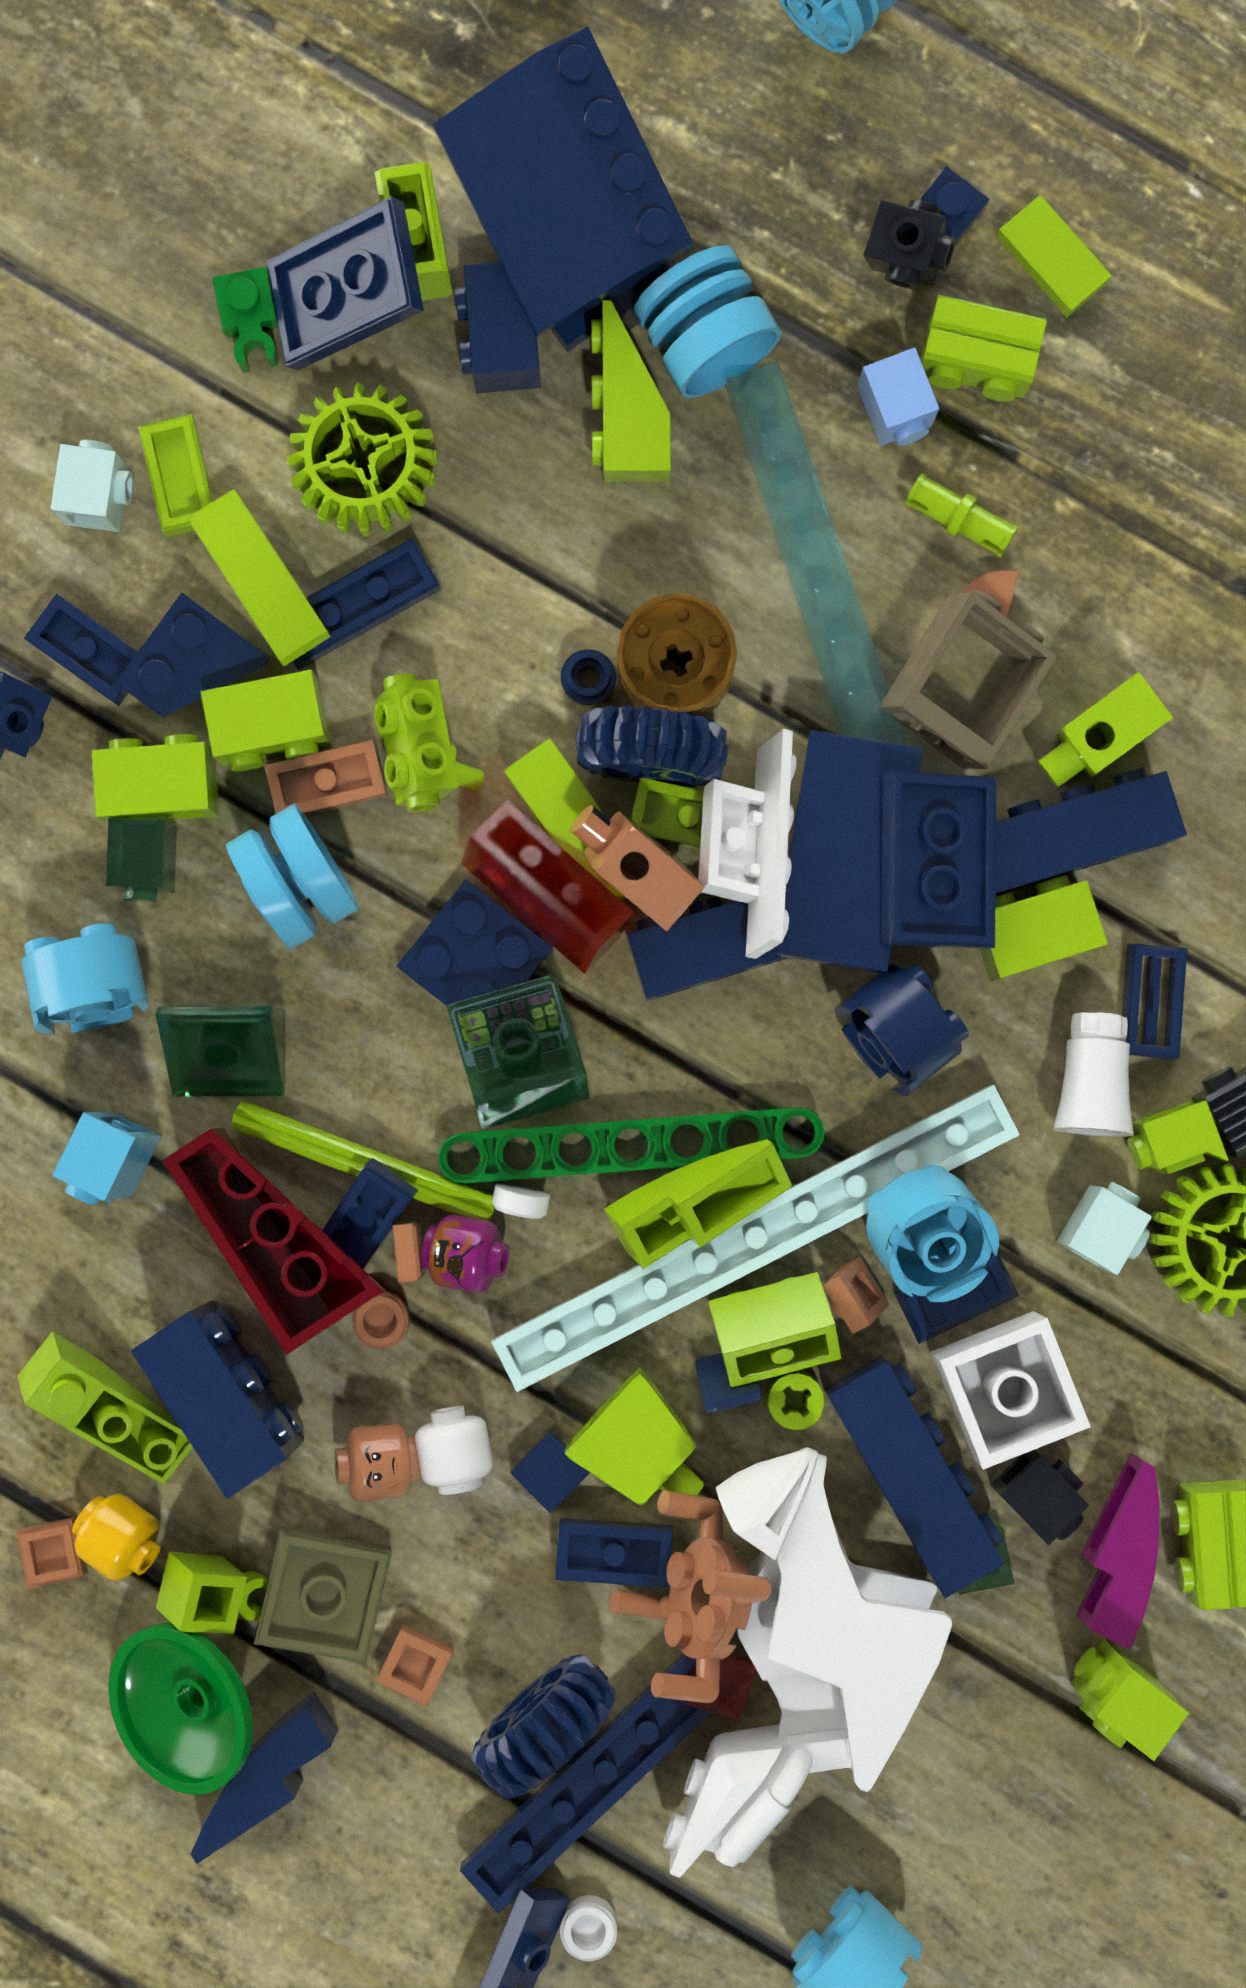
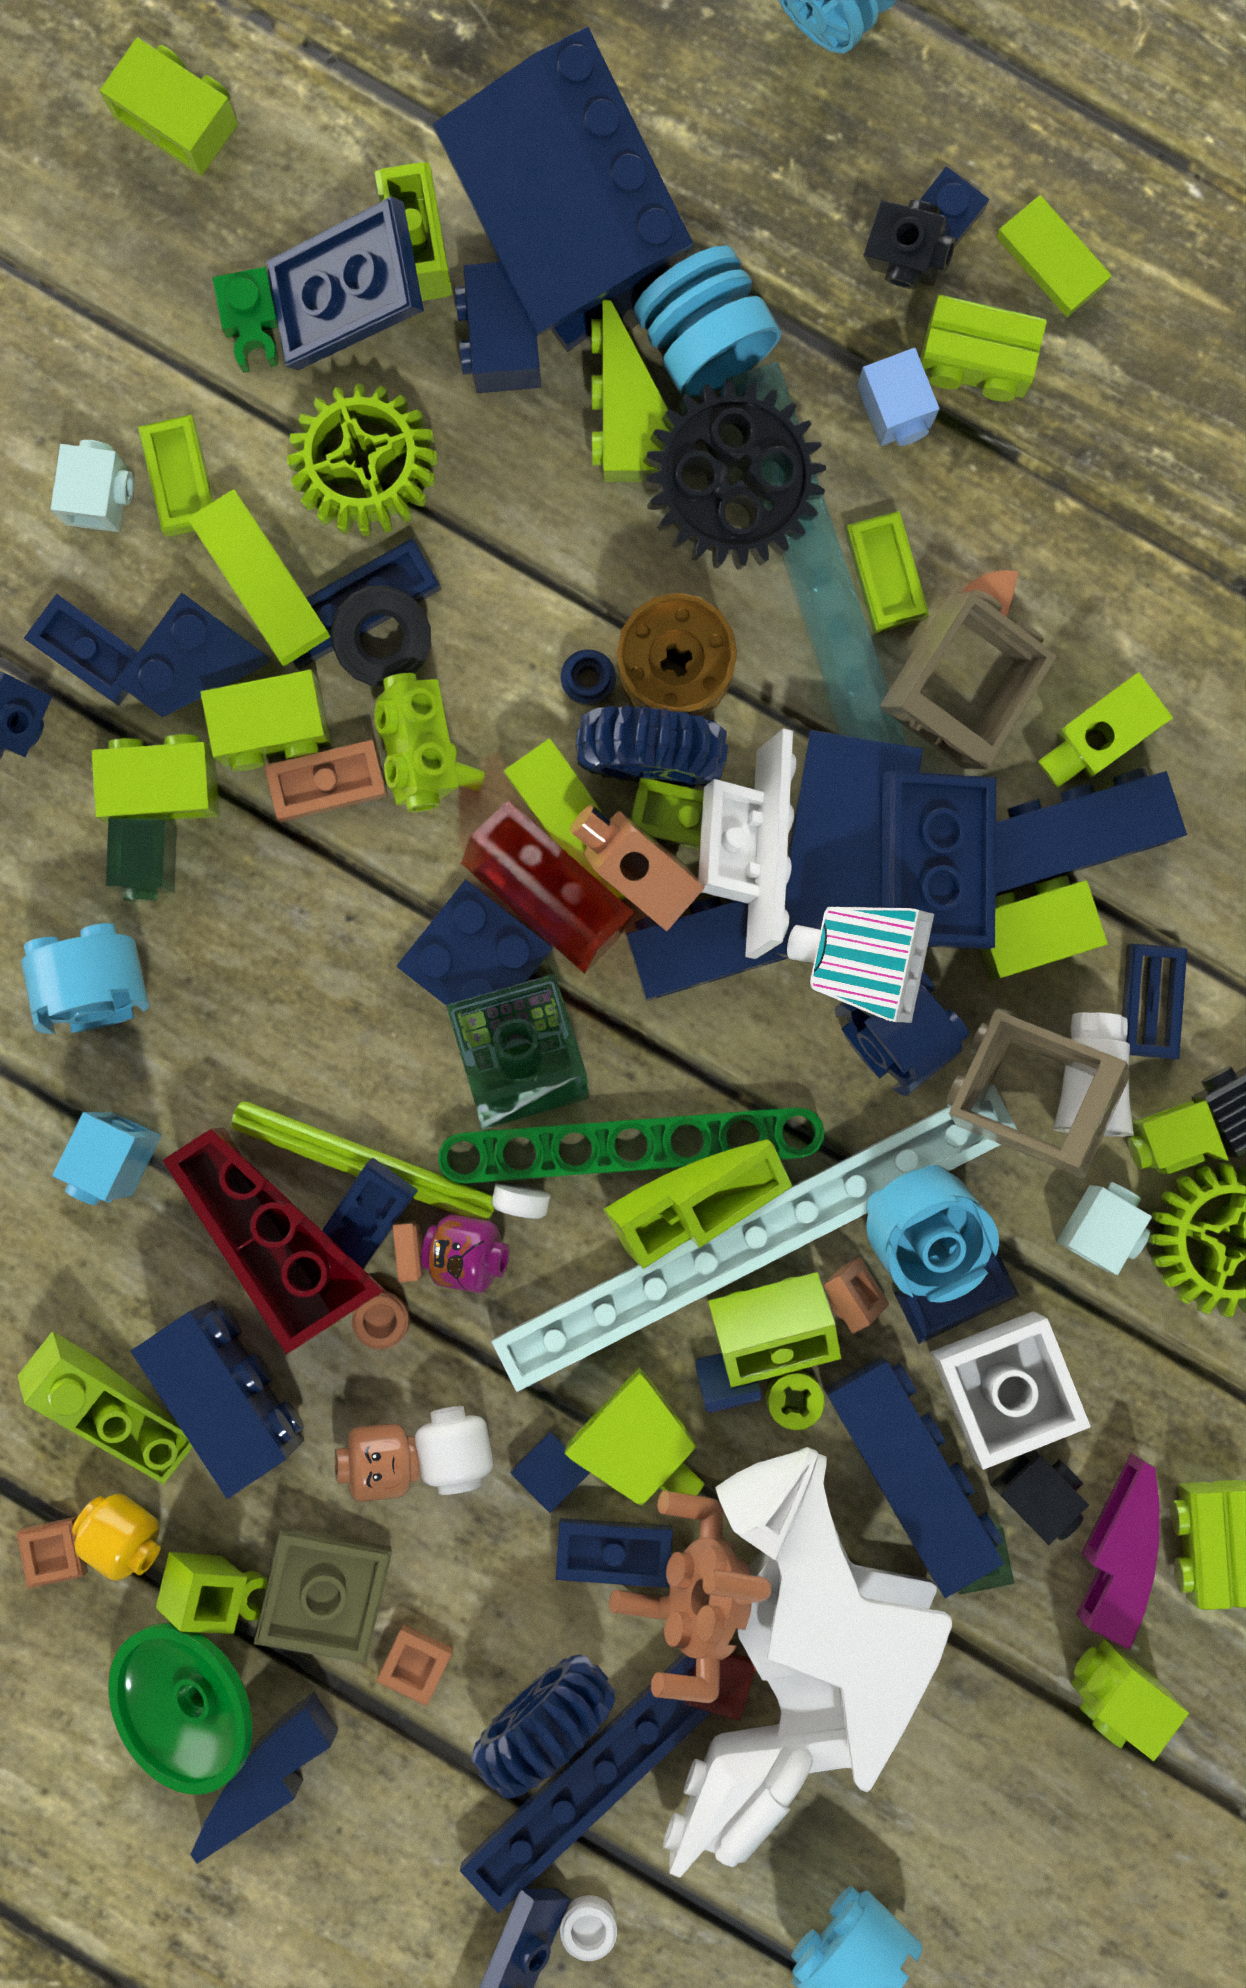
(170, 105): none -> lime brick
(224, 1050): clear green slope -> none
(286, 880): medium azure wheel -> none
(372, 602): none -> black tyre
(766, 437): none -> black gear
(867, 957): none -> white torso
(886, 572): none -> lime tile
(961, 515): lime pin -> none
(1094, 1113): none -> dark tan window

